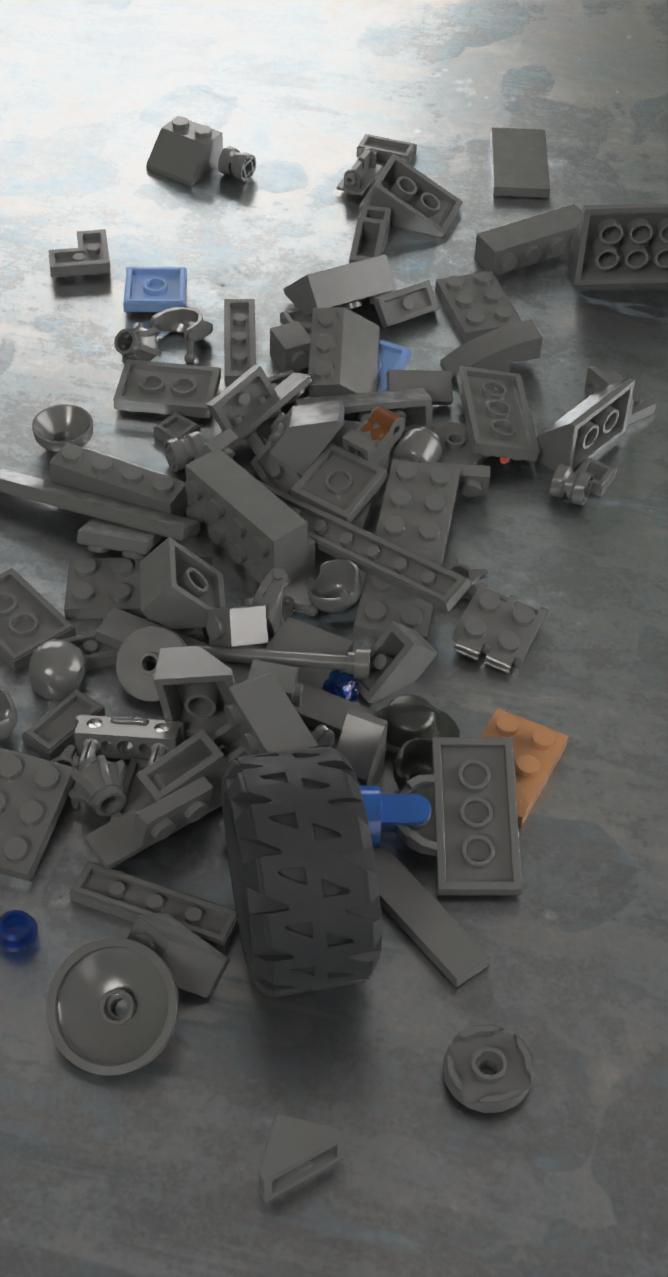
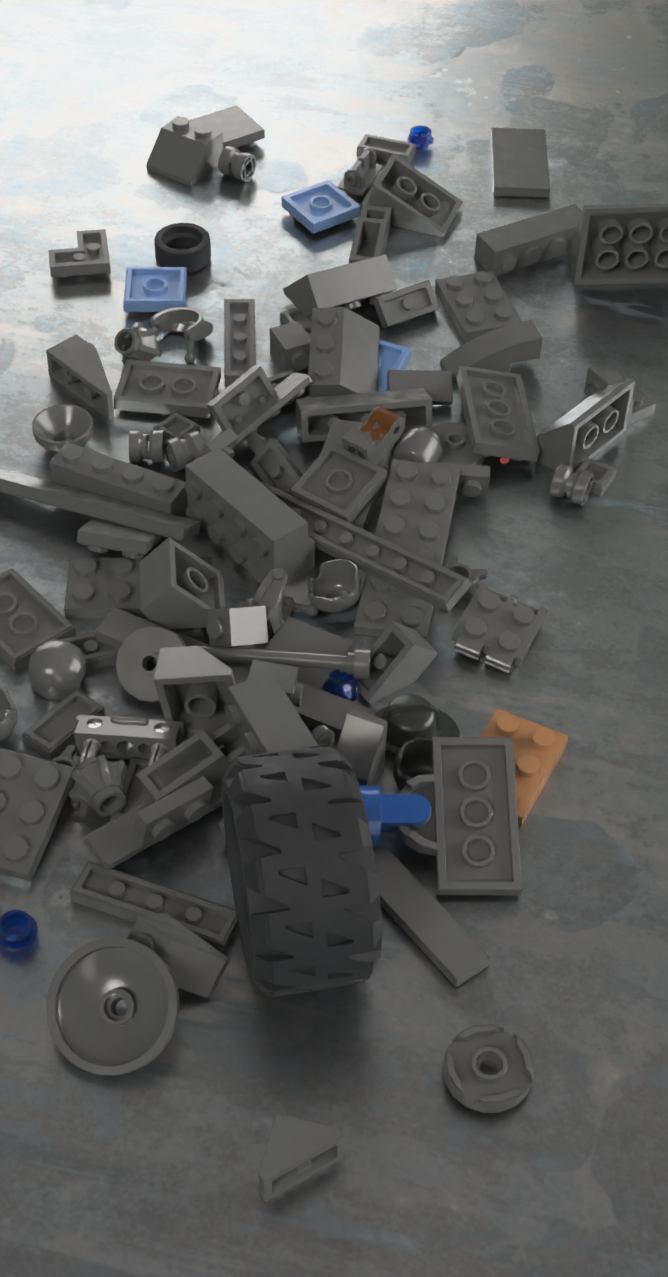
(80, 370): none -> dark grey slope
(139, 446): none -> dark grey wheel
(183, 235): none -> black tyre
(236, 126): none -> tile
(305, 433): dark grey slope -> none
(320, 206): none -> medium blue plate
(421, 136): none -> clear blue plate

